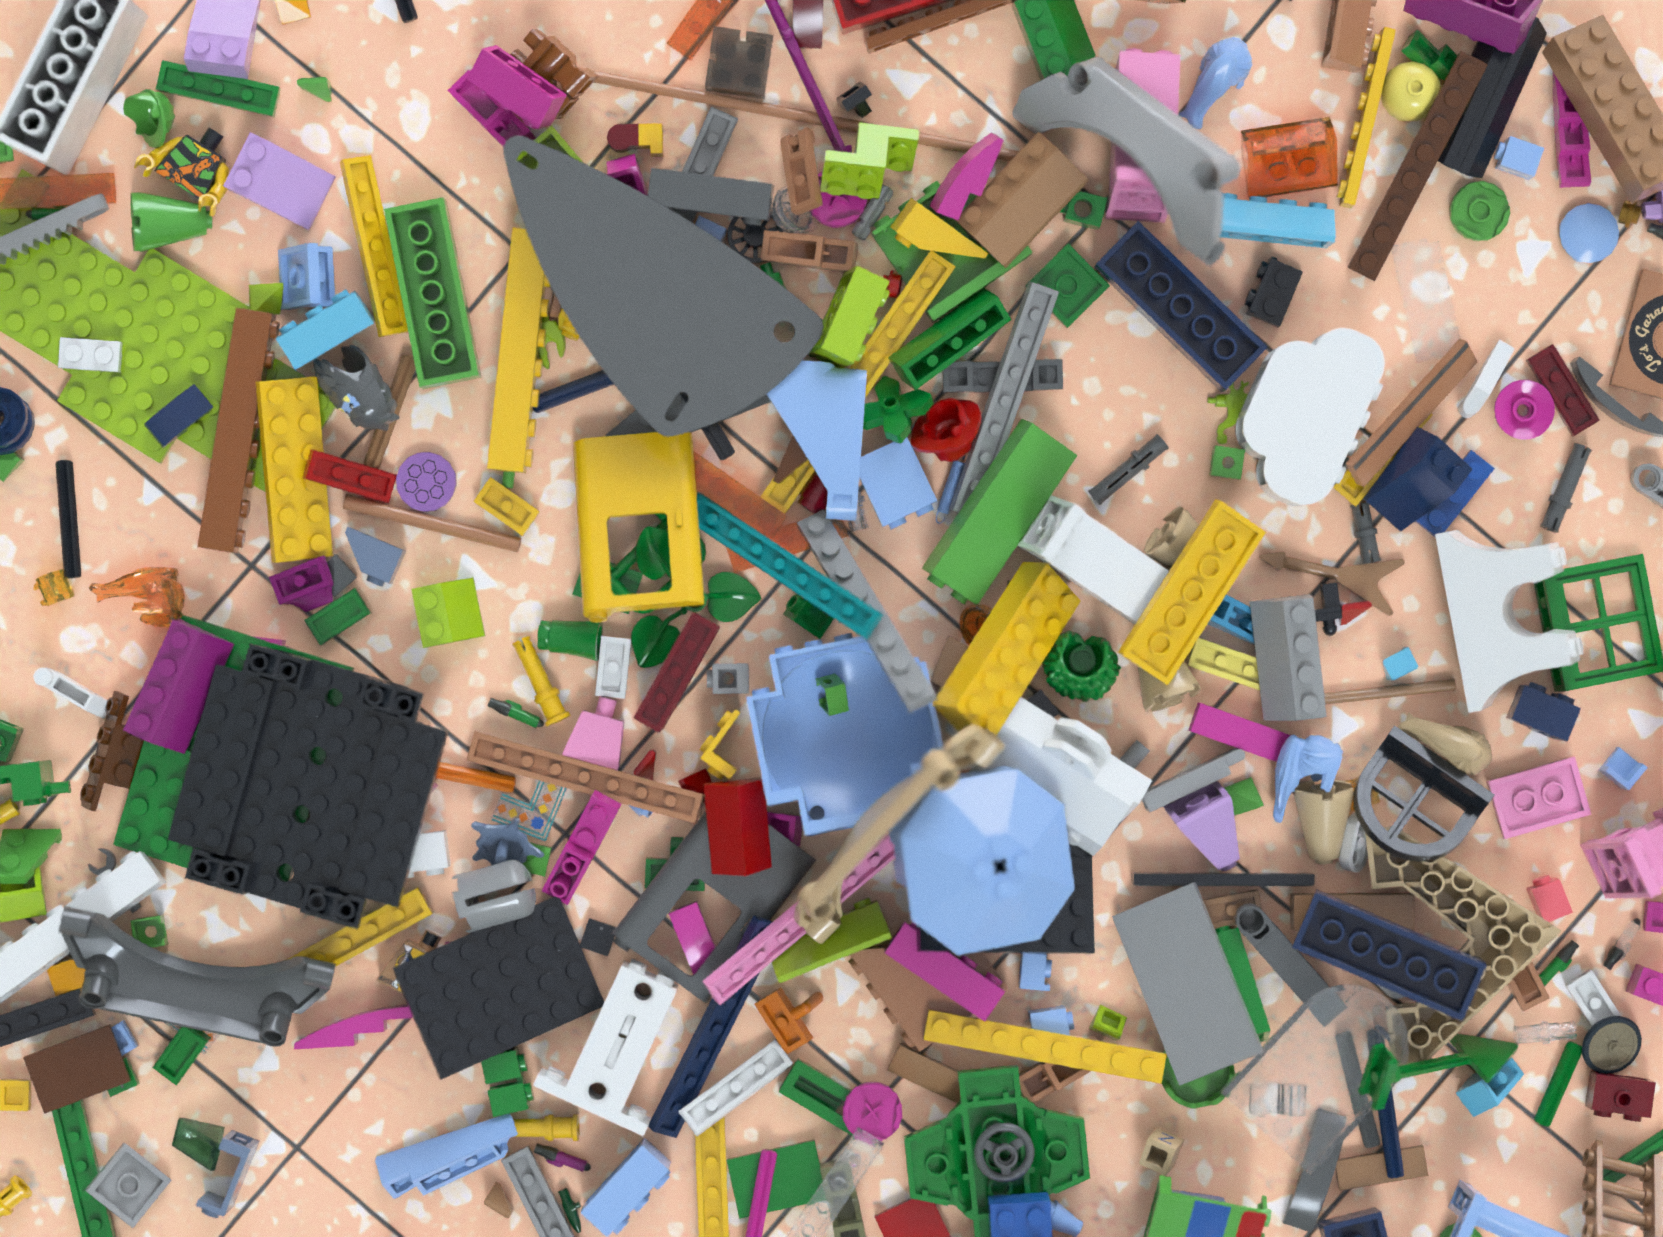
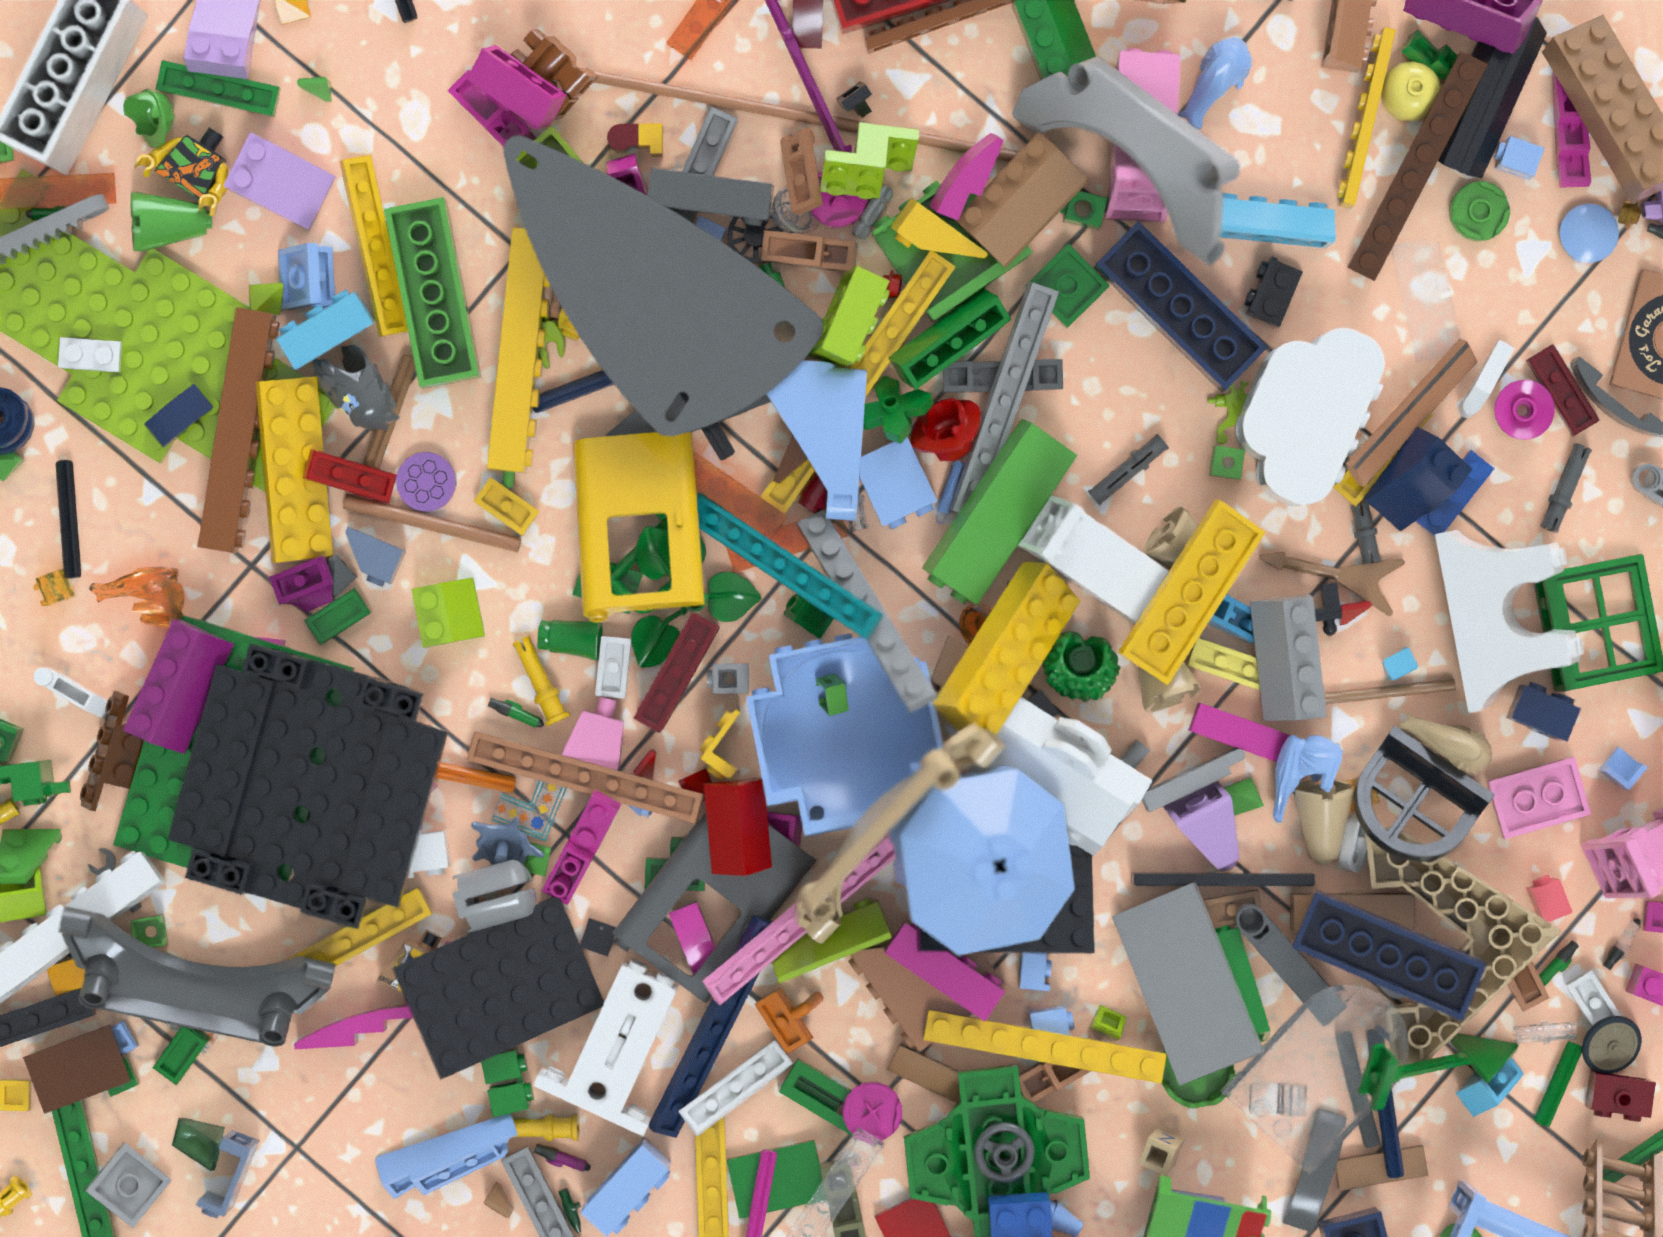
(740, 65): clear smoke piece -> none
(1289, 157): clear orange slope -> none

